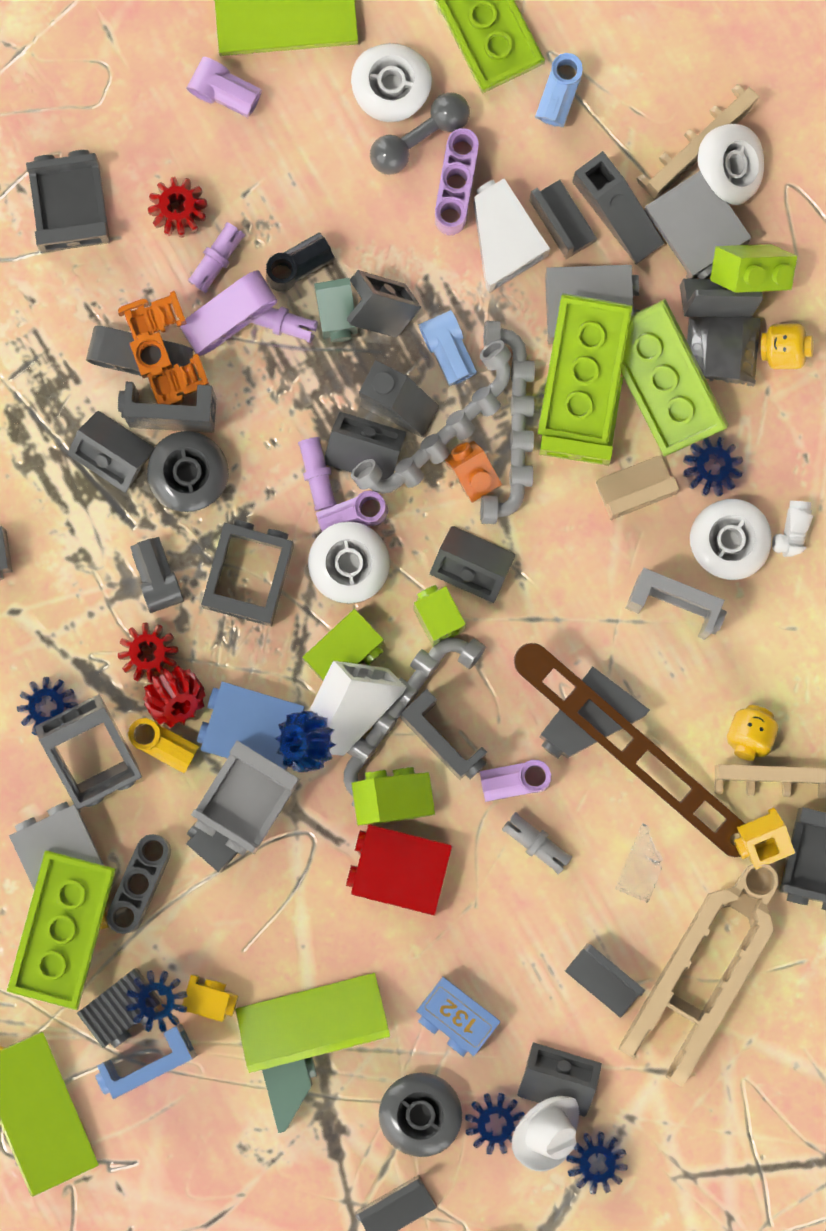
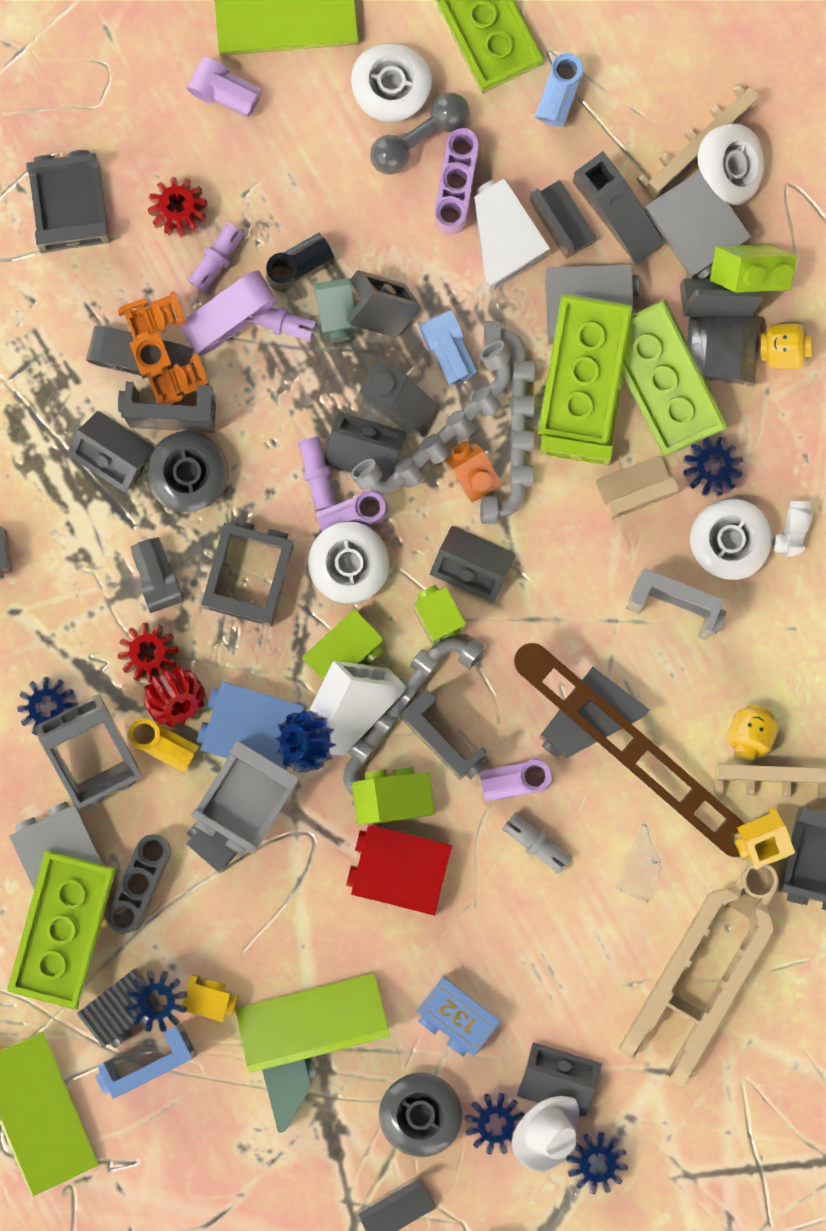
(604, 980): dark grey panel -> none

